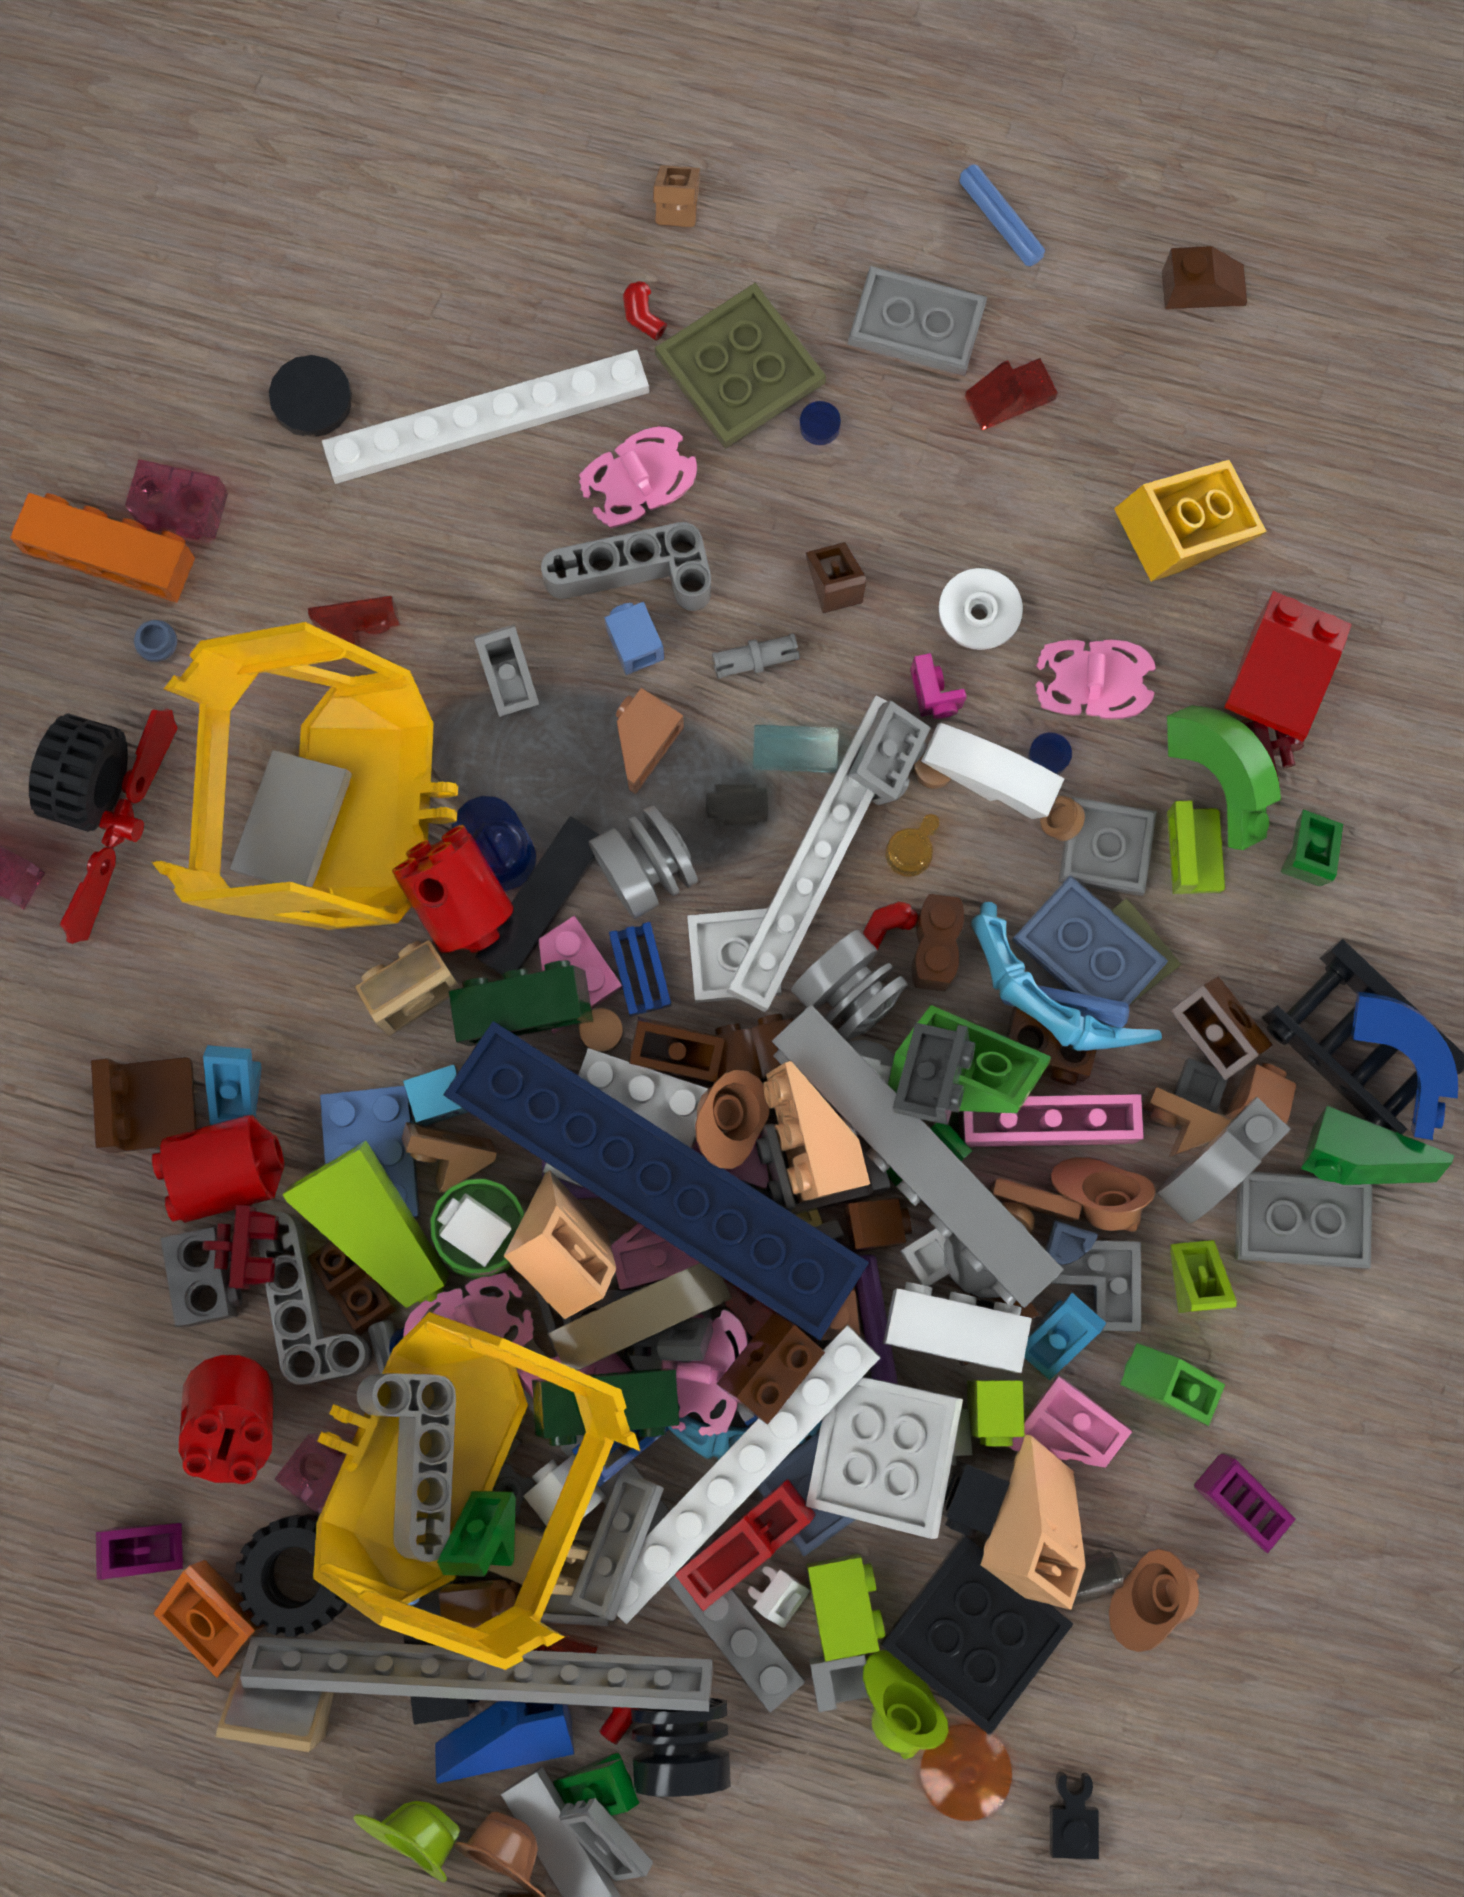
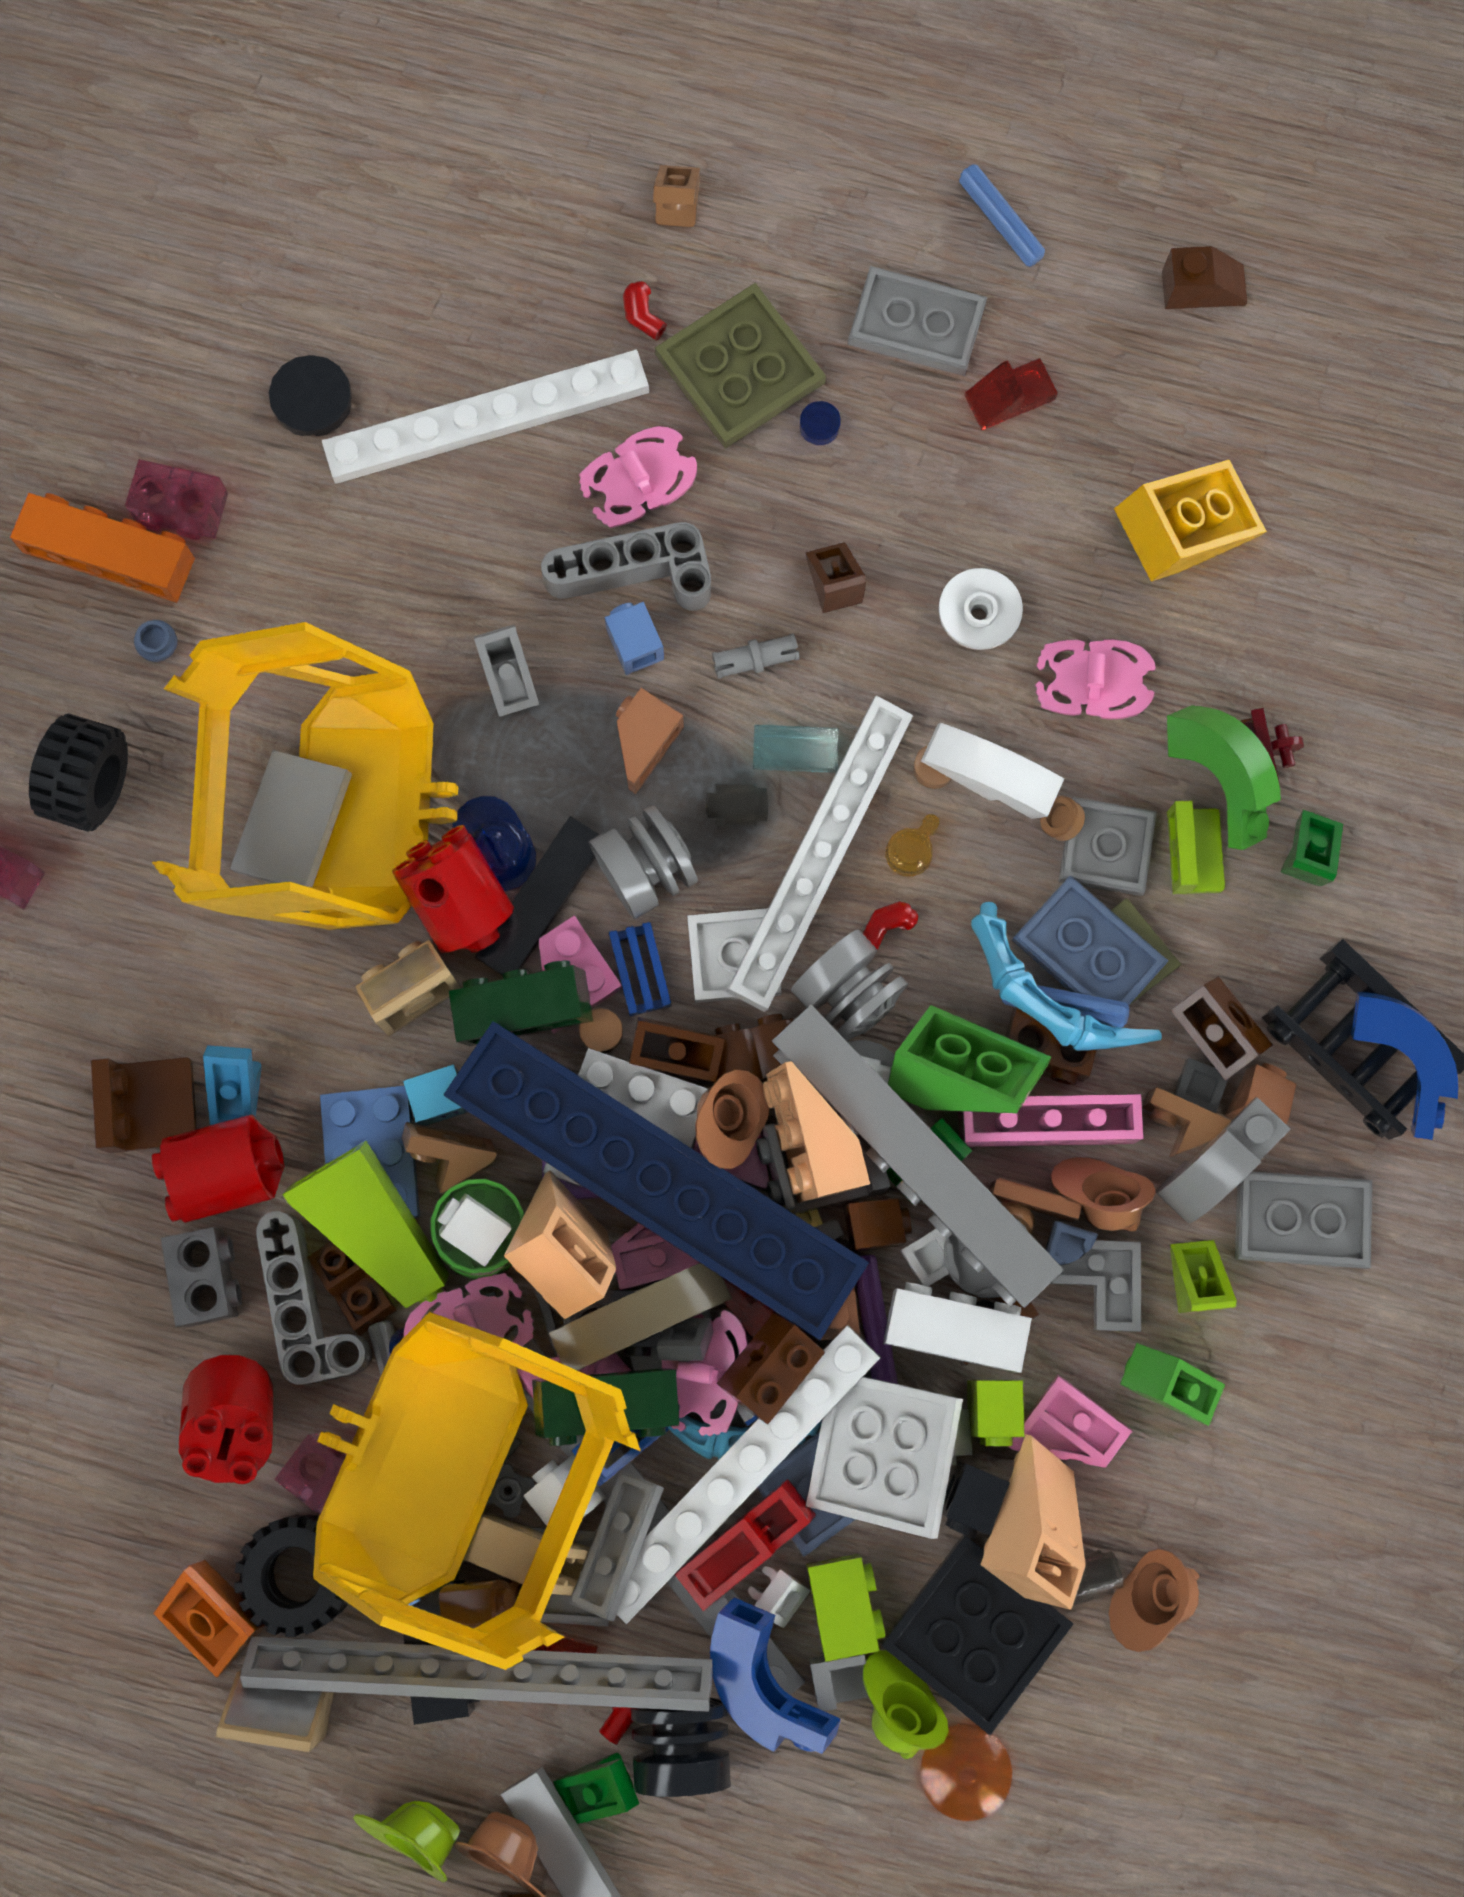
(119, 826): red piece -> none
(138, 1550): magenta slope -> none
(244, 1267): dark red hips -> none
(349, 618): clear red slope -> none
(412, 1463): light grey beam -> none
(481, 1535): green slope -> none
(505, 1738): blue slope -> none
(605, 1840): light grey tile -> none
(752, 1692): none -> blue arch
(889, 753): light grey bracket -> none
(928, 683): dark pink bracket -> none
(932, 1073): dark grey bracket -> none
(937, 933): reddish brown brick -> none
(1051, 752): clear blue tile -> none
(1062, 1335): dark azure slope -> none
(1074, 1825): black plate -> none
(1220, 1485): magenta slope -> none
(1287, 665): red slope -> none
(1361, 1153): green slope -> none

